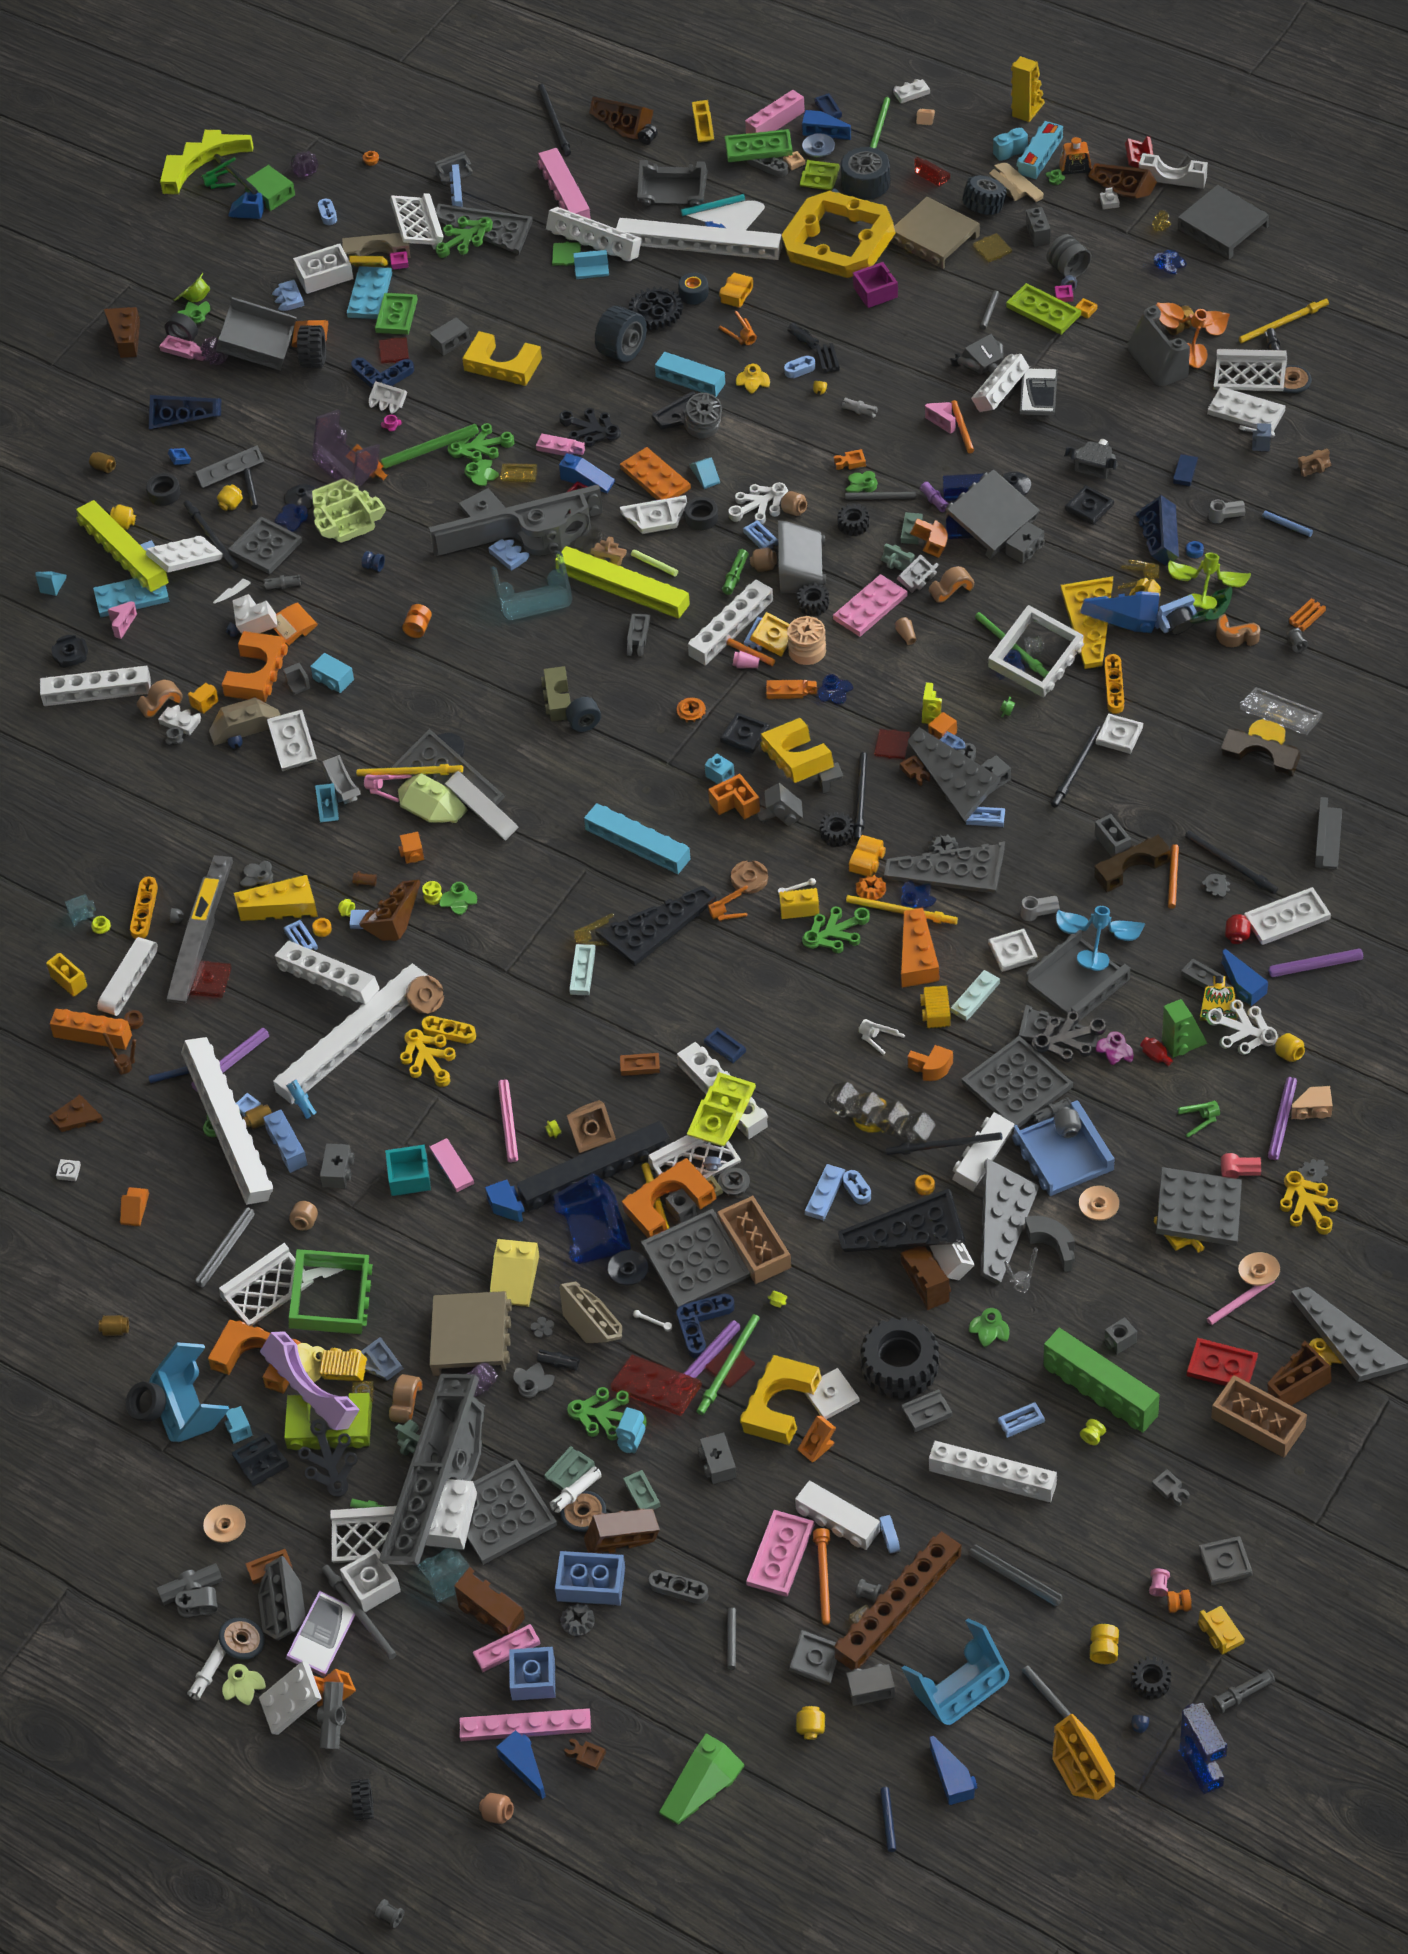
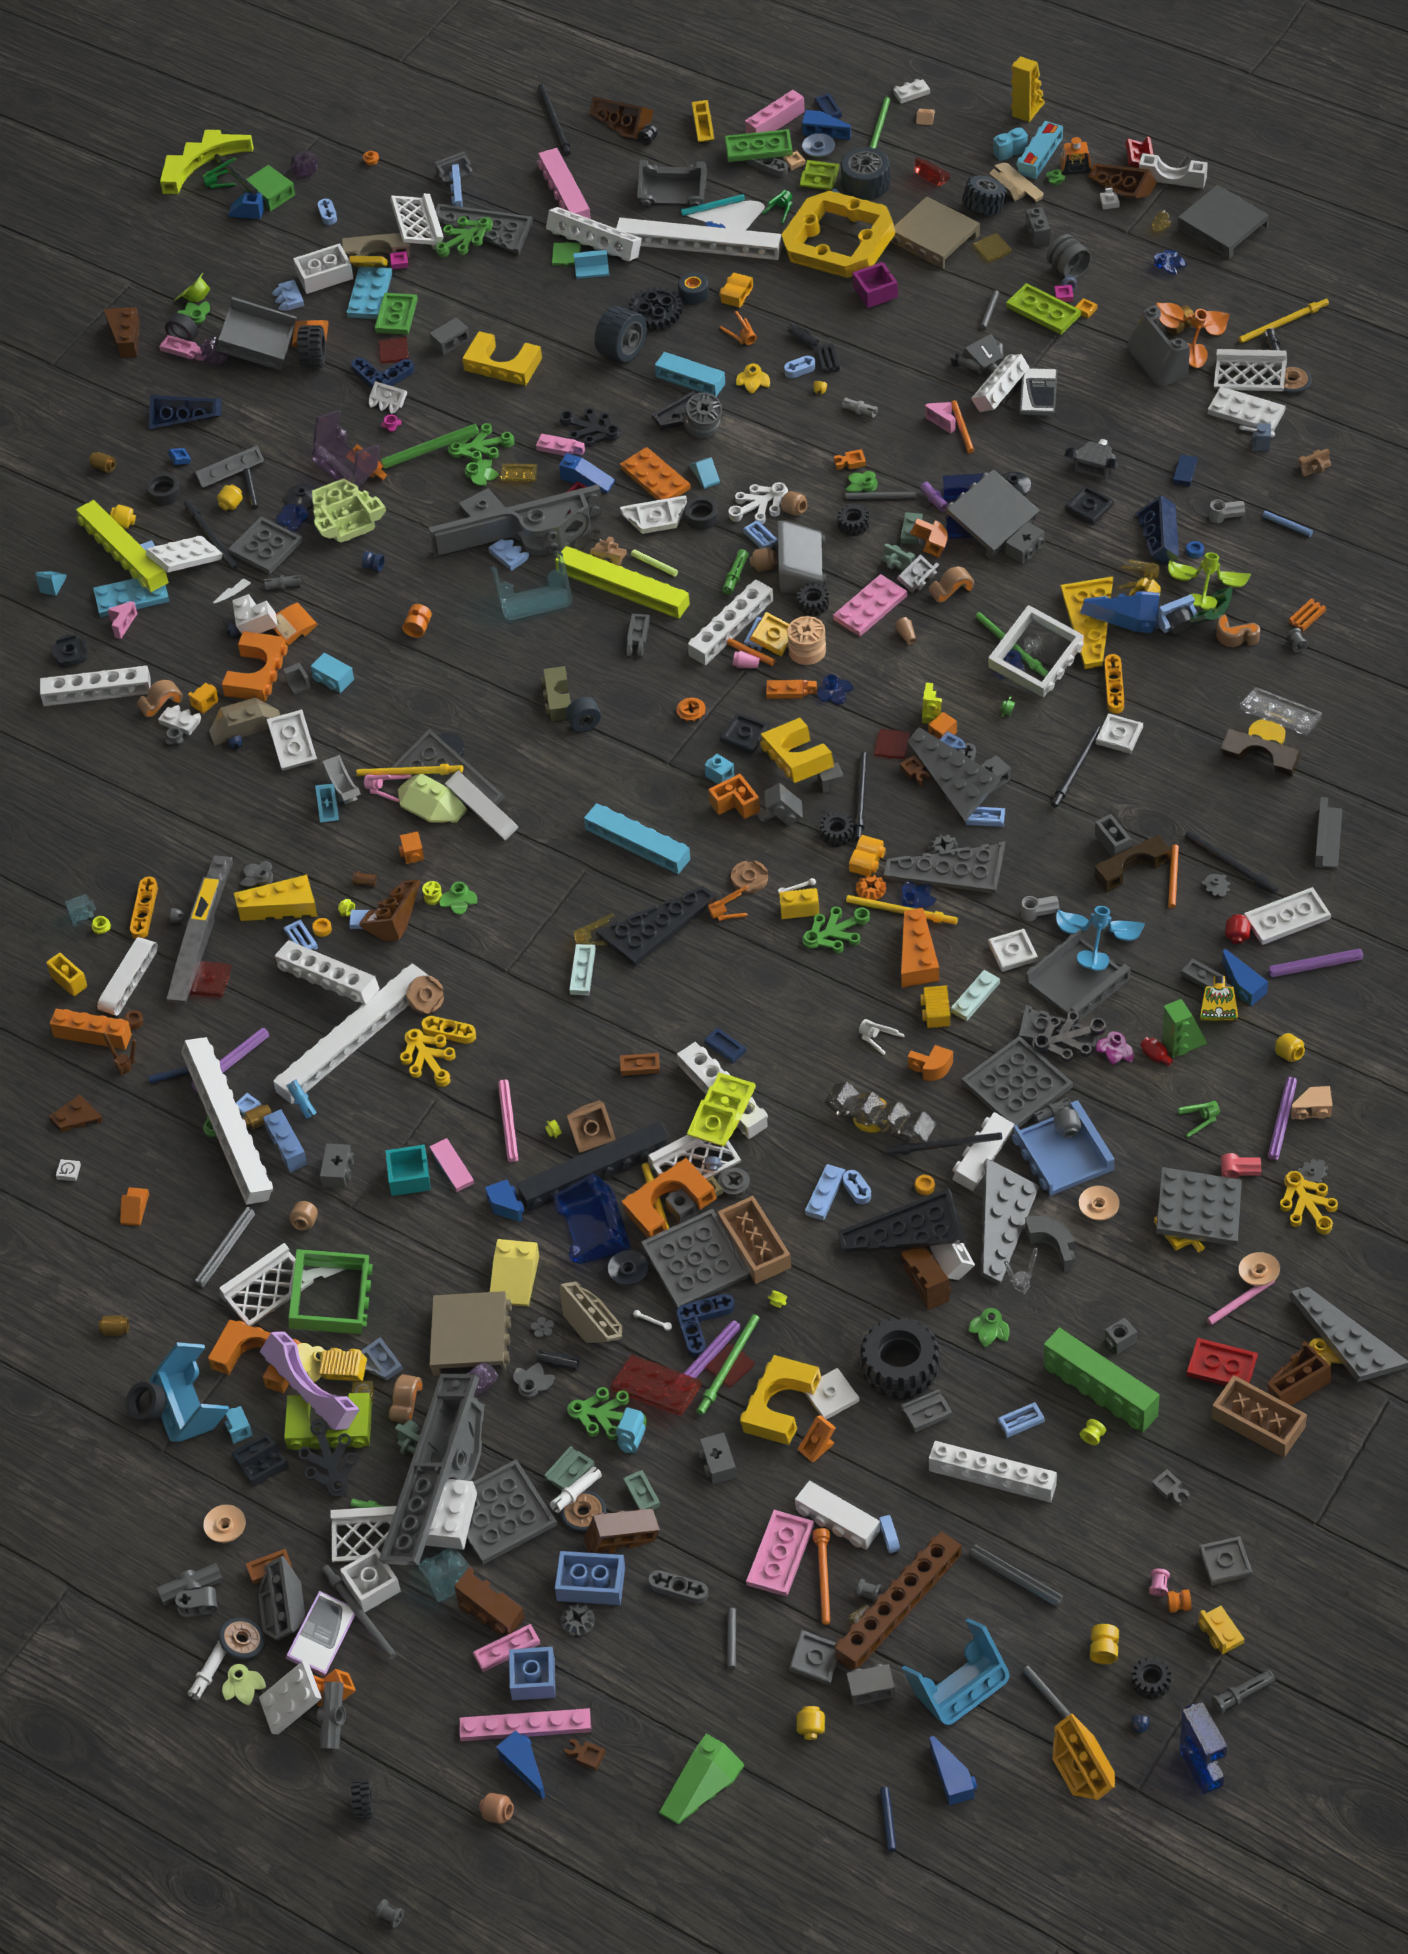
(782, 200): none -> green plant
(1245, 1027): white plant -> none

